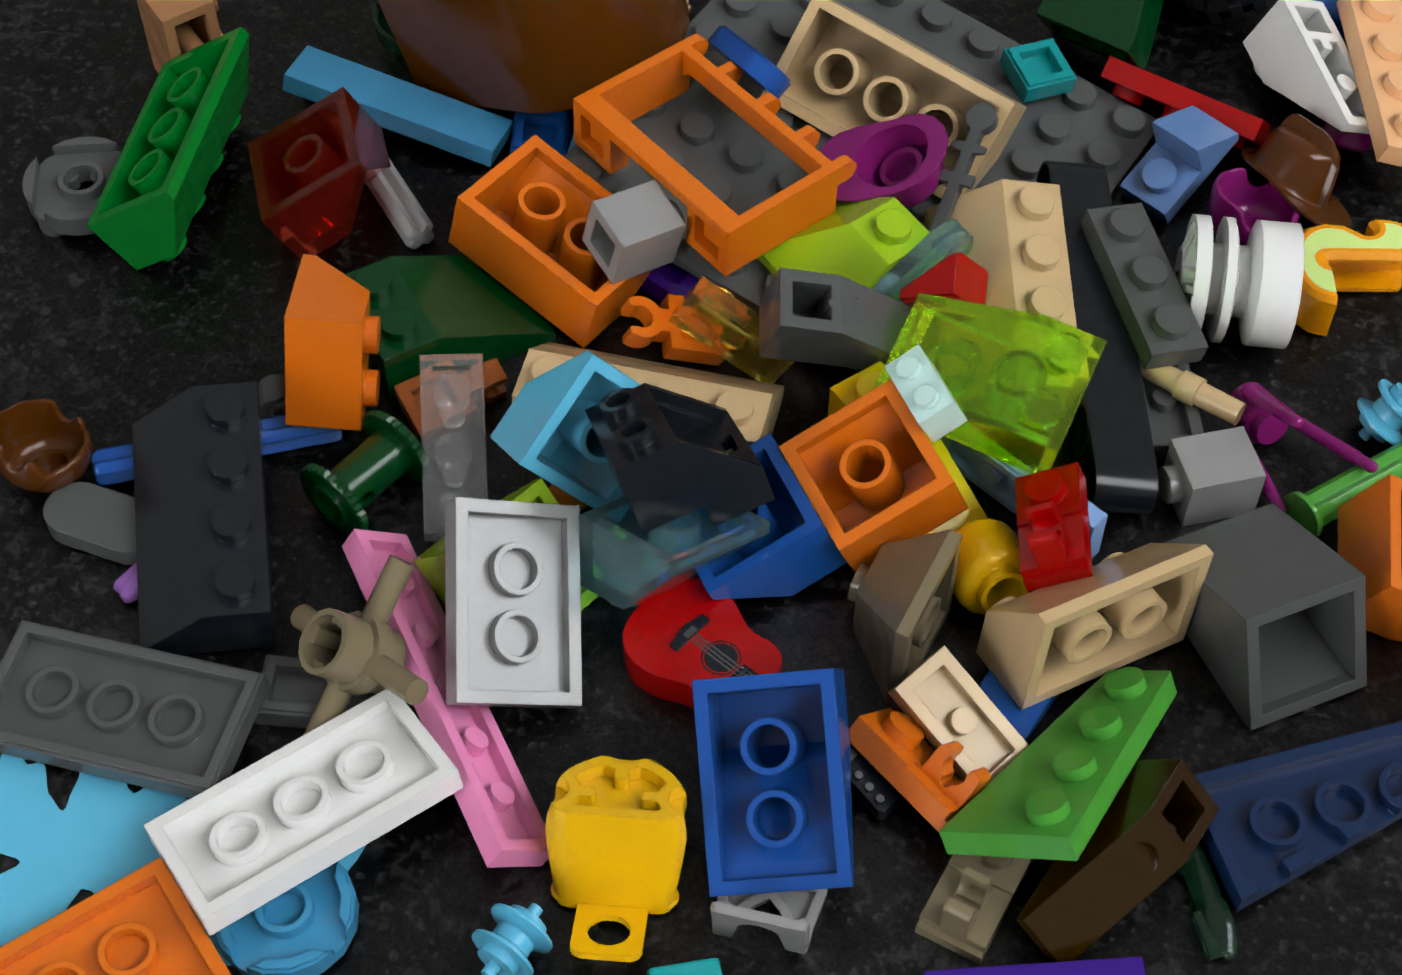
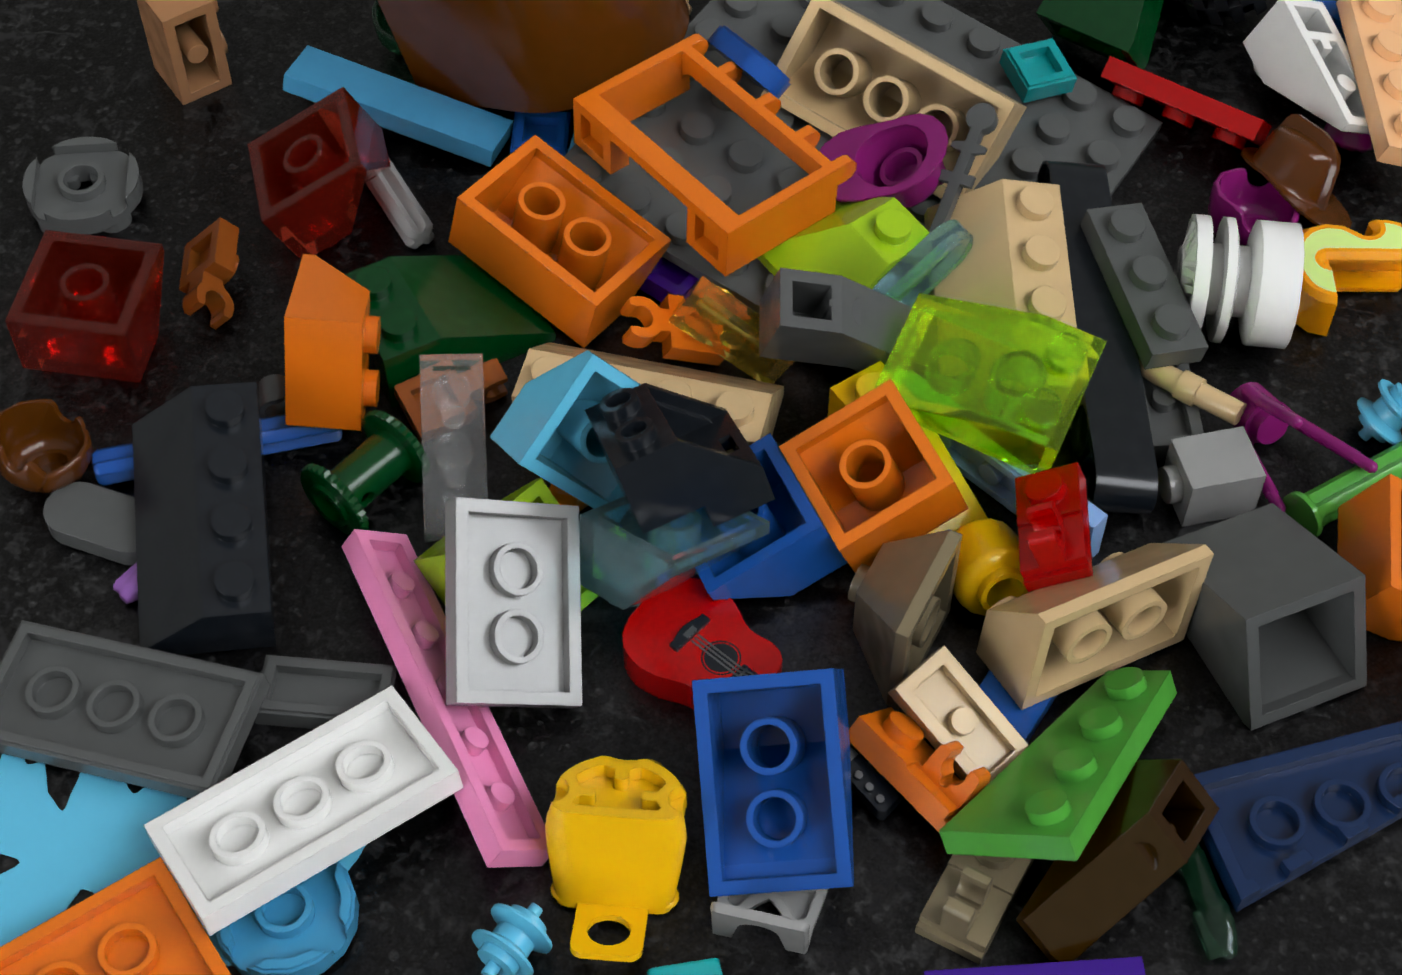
(89, 306): none -> clear red slope
(173, 151): green slope -> none
(206, 267): none -> dark orange plate
(358, 648): dark tan bar -> none
(633, 231): light grey brick -> none
(925, 393): light aqua piece -> none
(951, 278): red slope -> none
(1184, 155): medium blue slope -> none

